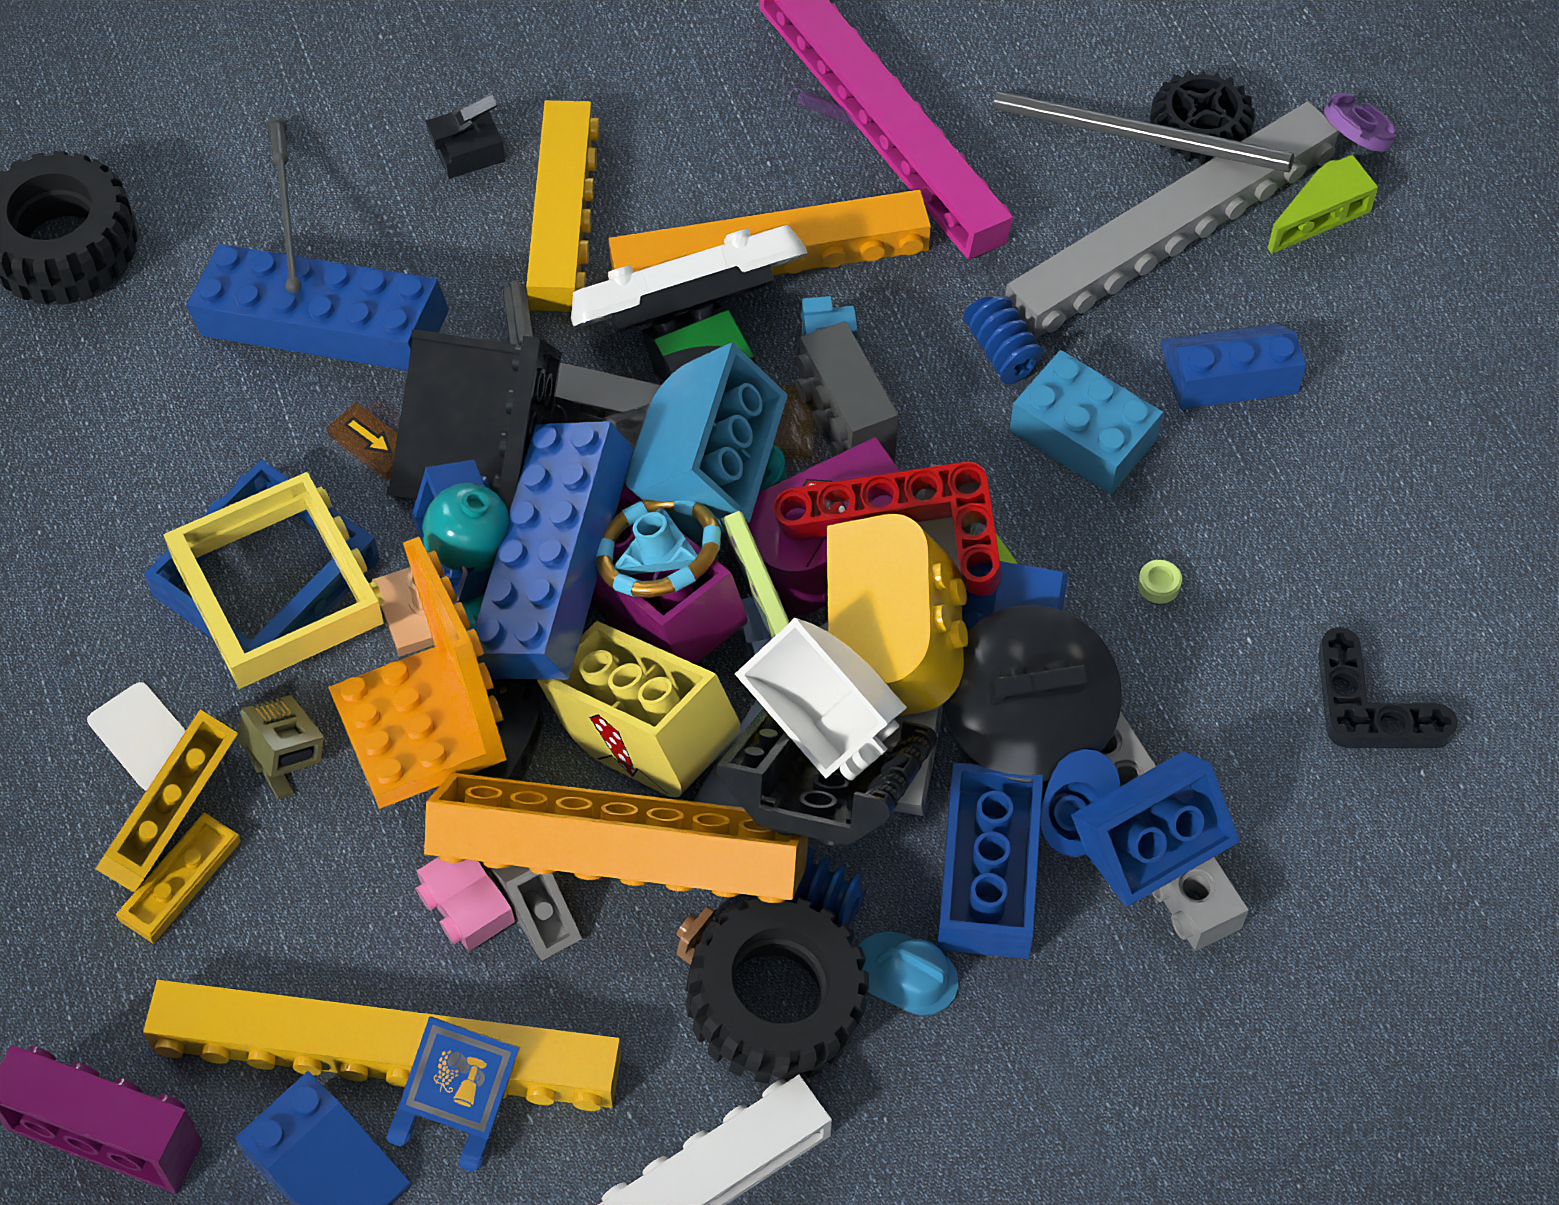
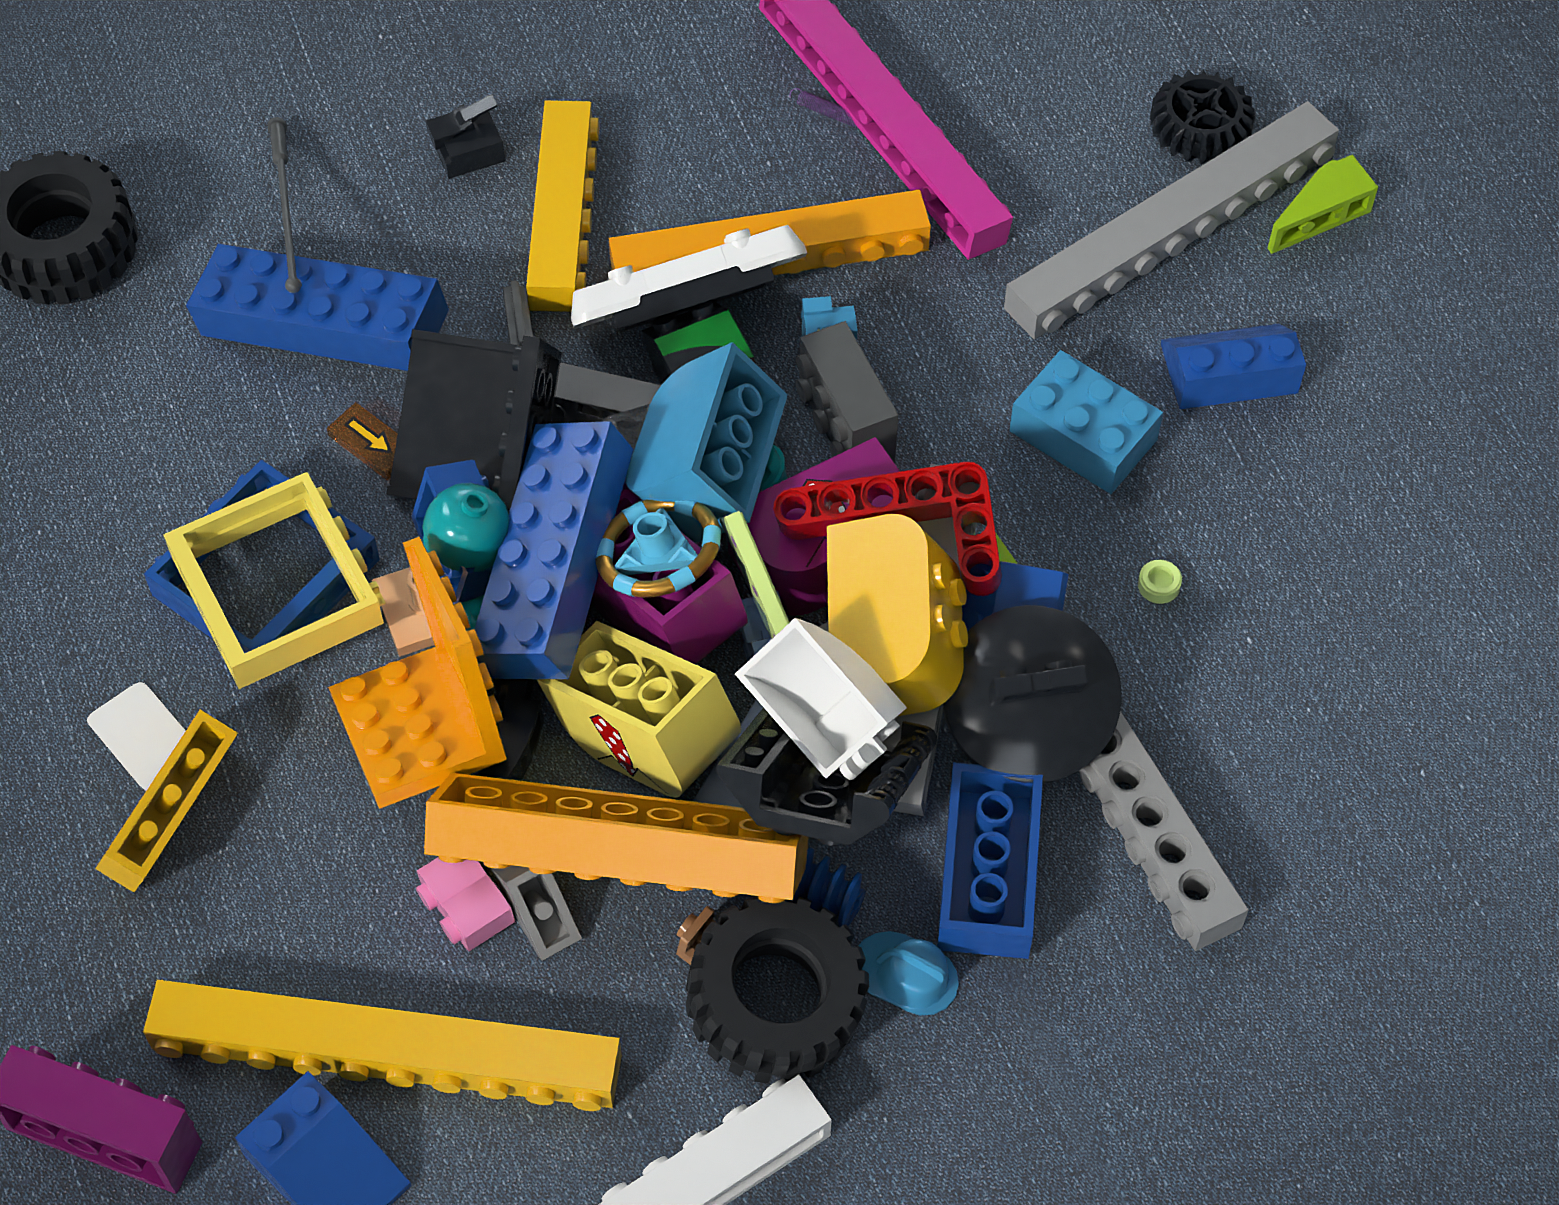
(178, 878): yellow tile -> none
(279, 740): olive piece -> none
(458, 1083): blue flag -> none
(795, 428): clear orange tile -> none
(1003, 337): blue piece -> none
(1075, 783): blue piece -> none
(1144, 131): dark grey piece -> none
(1157, 827): blue slope -> none
(1358, 710): black beam -> none
(1360, 124): medium lavender tile -> none

